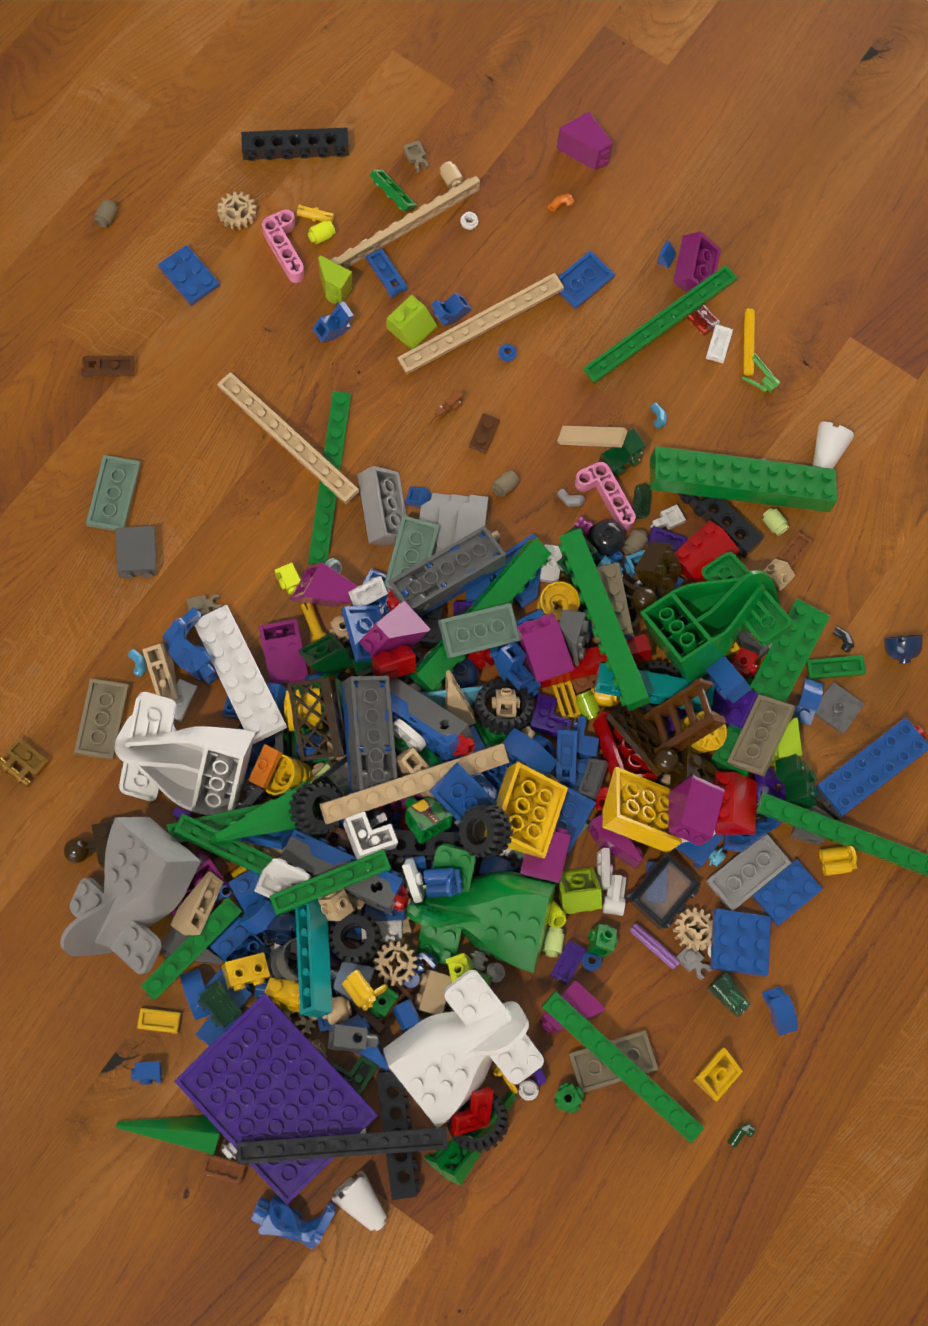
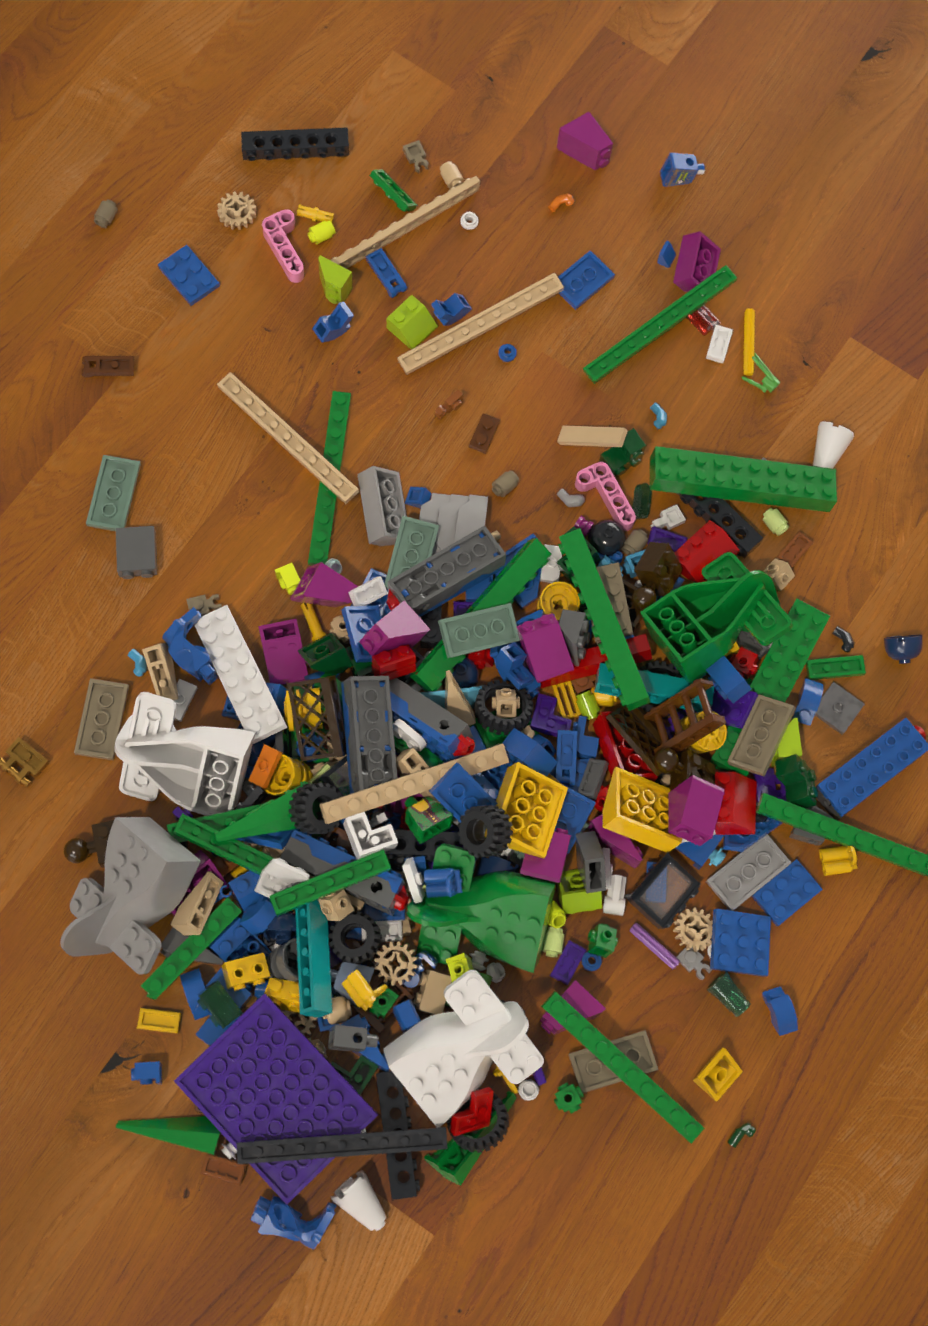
(590, 862): none -> dark grey brick
(680, 169): none -> blue torso

